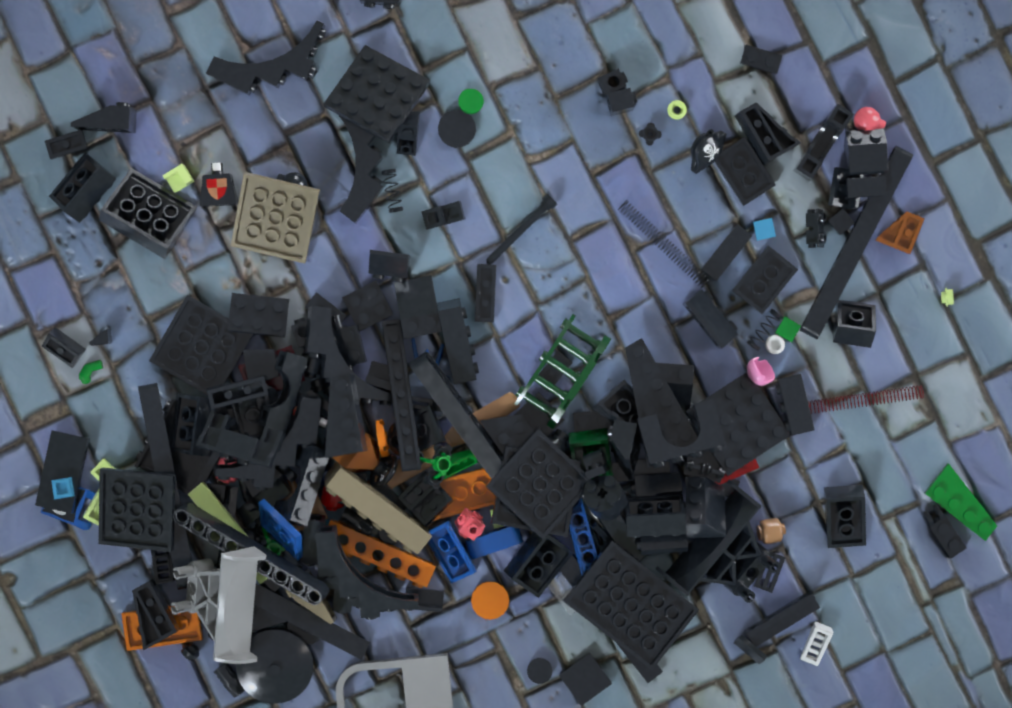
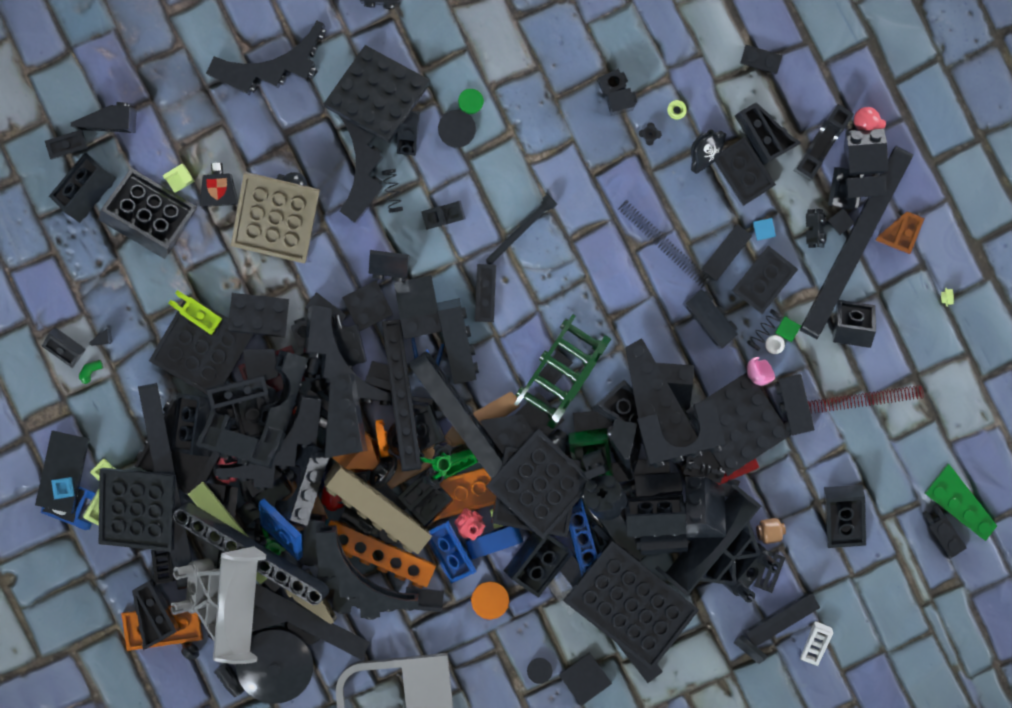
(197, 313): none -> lime hinge

